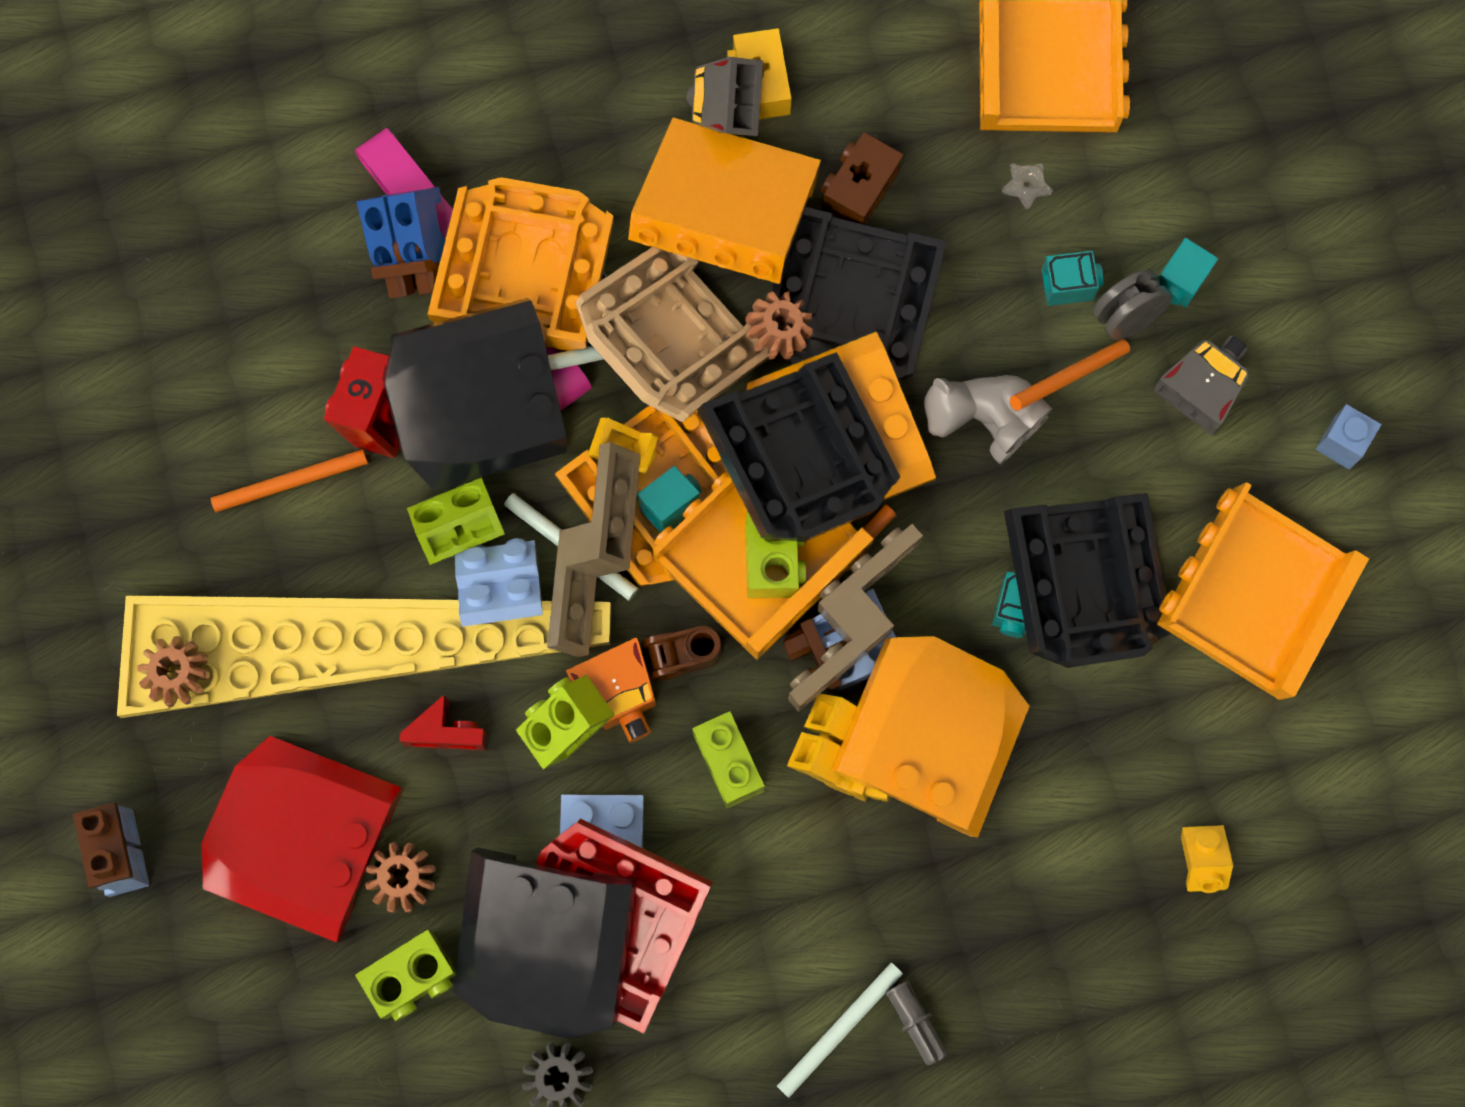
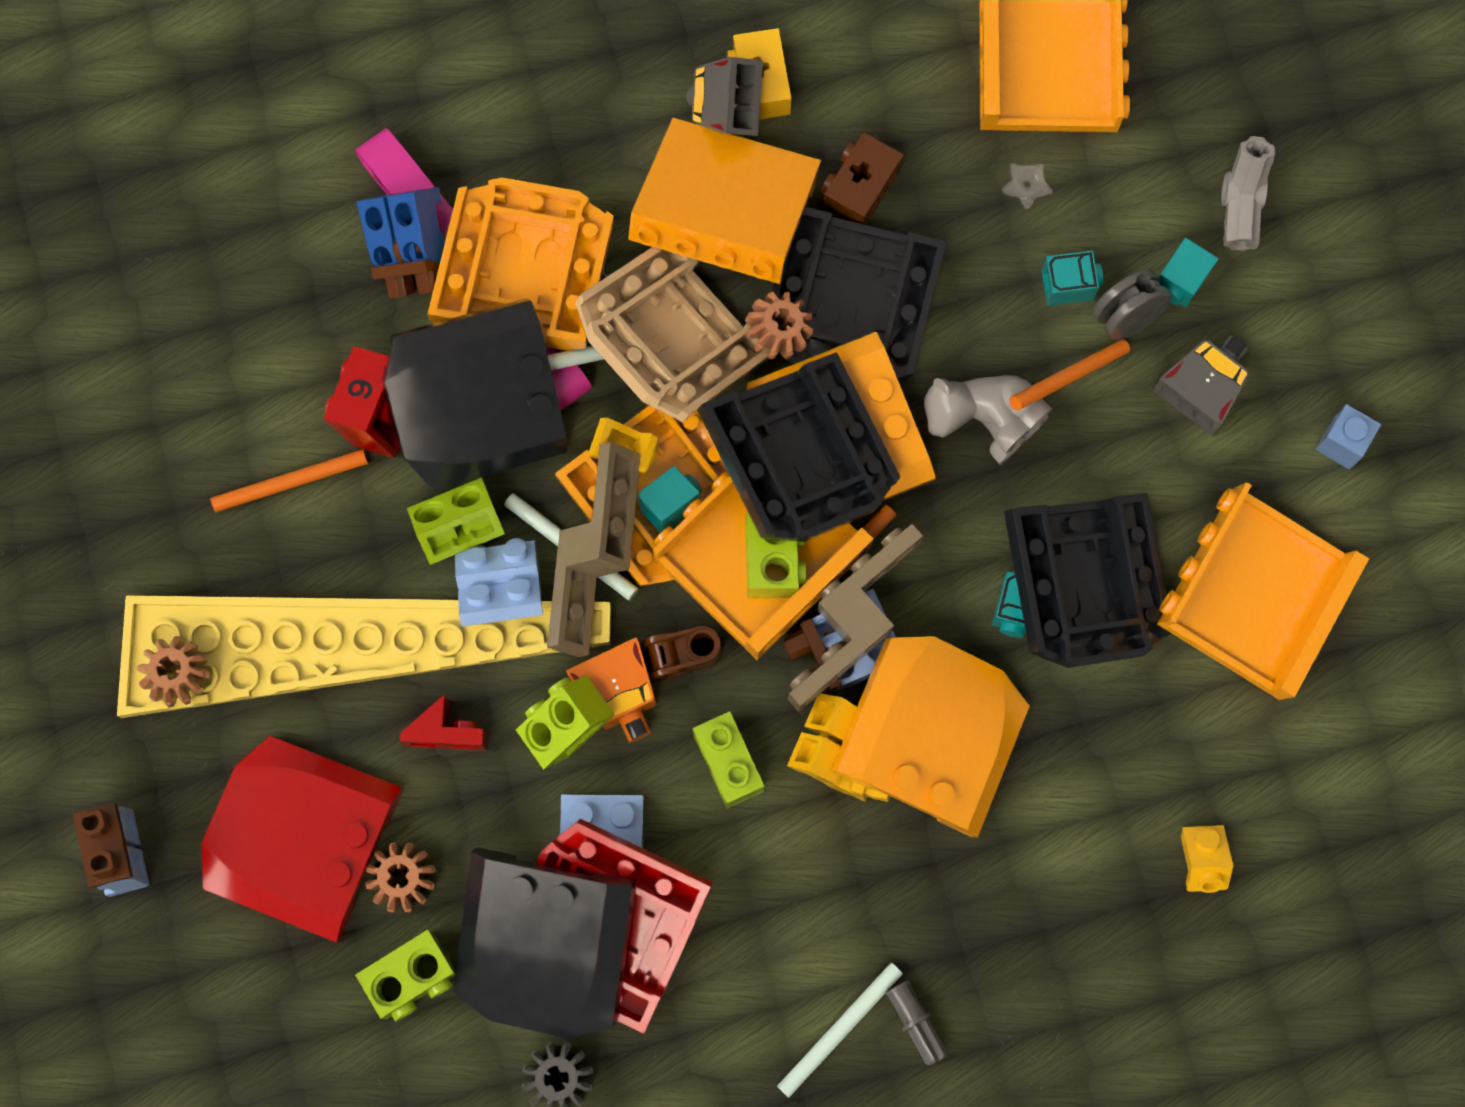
(1245, 193): none -> light grey piece

